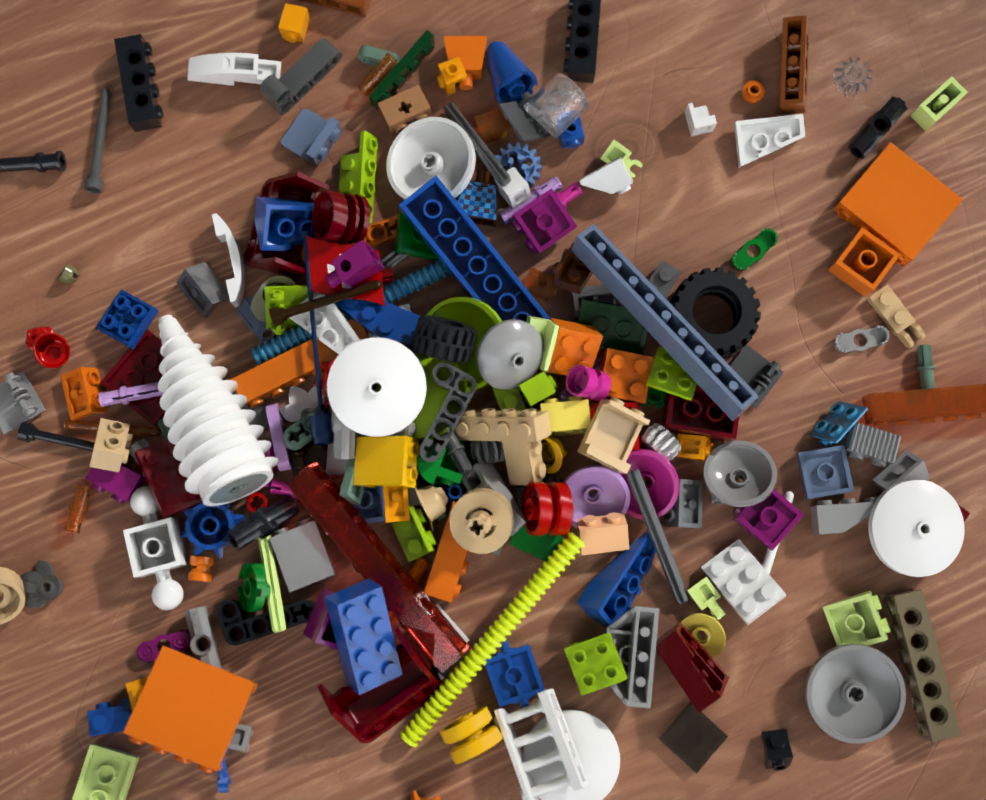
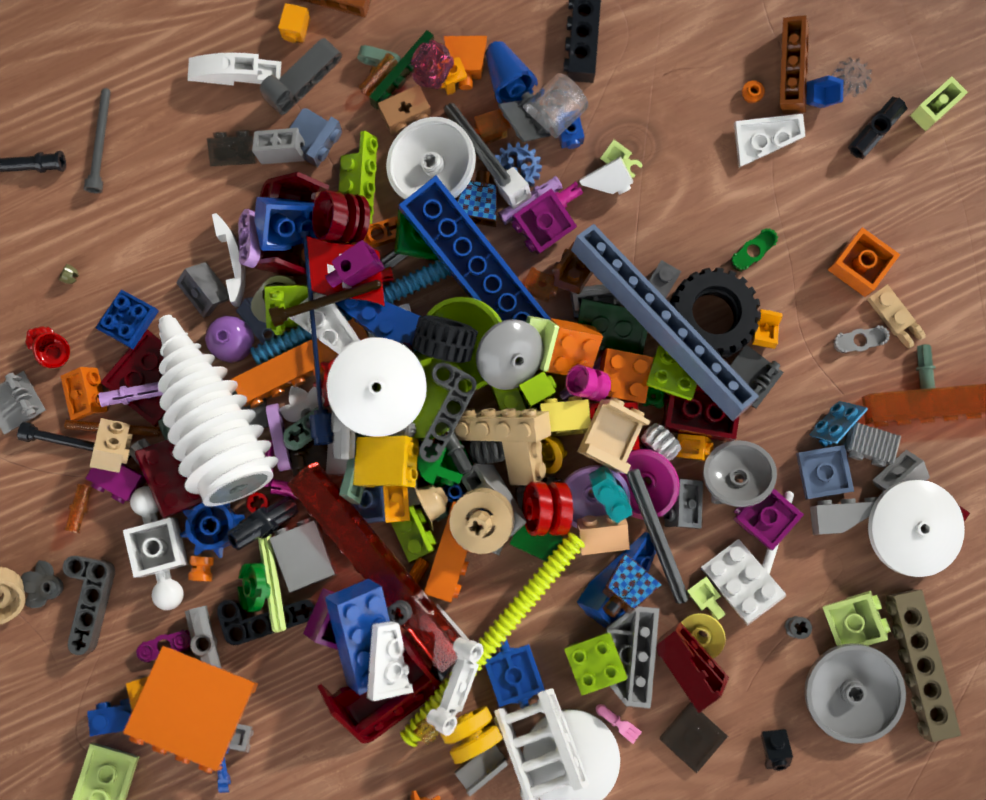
(85, 603): none -> dark grey beam
(129, 50): black brick -> none
(229, 339): none -> medium lavender cylinder
(231, 149): none -> clear smoke bracket
(248, 240): none -> lavender beam
(278, 146): none -> light grey hinge
(387, 665): none -> white wing
(405, 608): none -> dark grey bush
(426, 731): none -> clear yellow cone
(440, 68): none -> clear pink plate
(458, 686): none -> white plate
(481, 769): none -> light grey panel
(610, 494): none -> teal brick
(627, 729): none -> bright pink piece
(628, 587): none -> torso
(699, 120): white panel -> none
(768, 329): none -> light orange bracket
(803, 623): none -> dark grey bush
(825, 91): none -> blue panel
(898, 203): orange panel -> none

